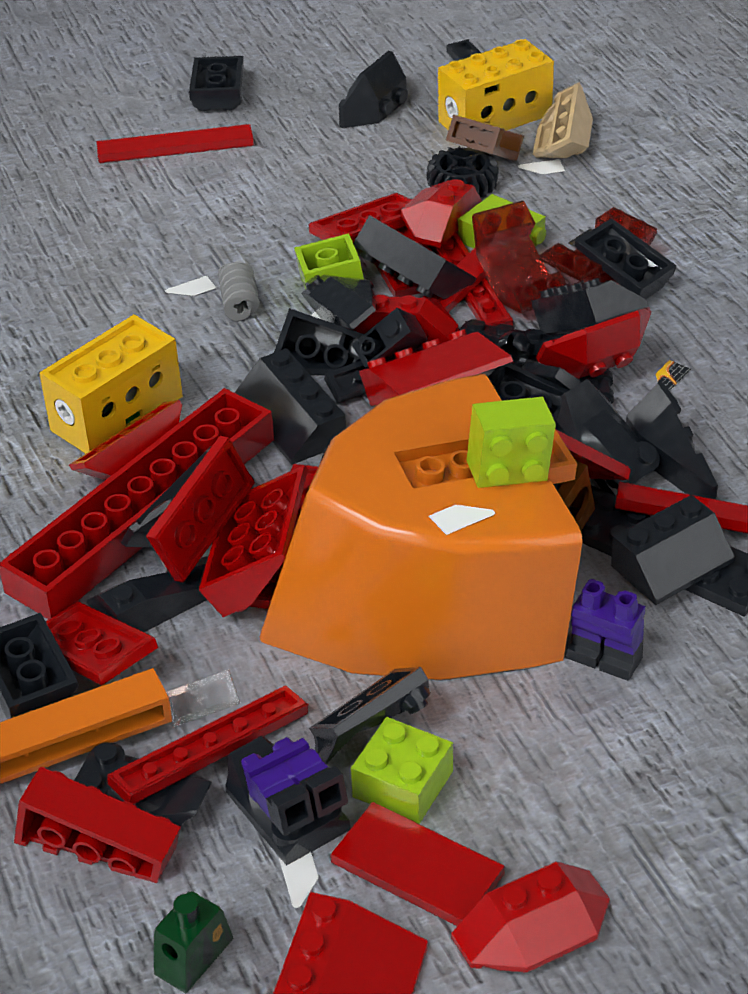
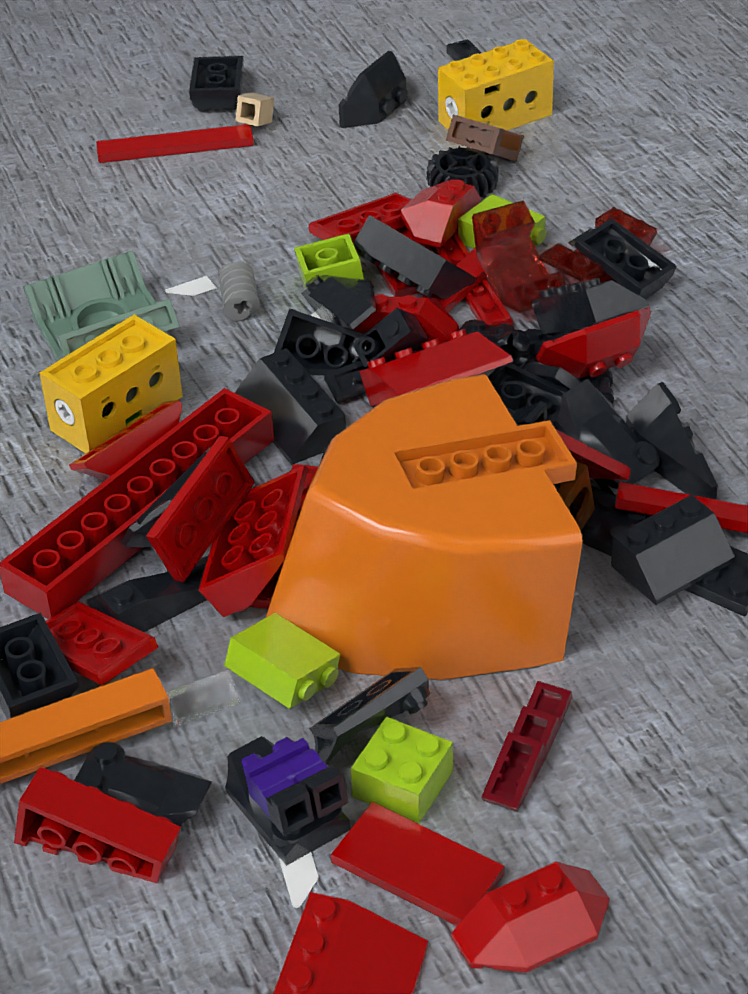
(91, 300): none -> sand green panel
(189, 940): dark green torso -> none
(206, 745): red tile -> none
(254, 109): none -> tan brick
(282, 660): none -> lime brick
(459, 516): white sticker -> none
(510, 442): lime brick -> none
(527, 746): none -> dark red slope
(544, 167): white sticker -> none
(565, 126): tan wedge -> none
(607, 630): dark purple hips -> none
(671, 374): sticker -> none

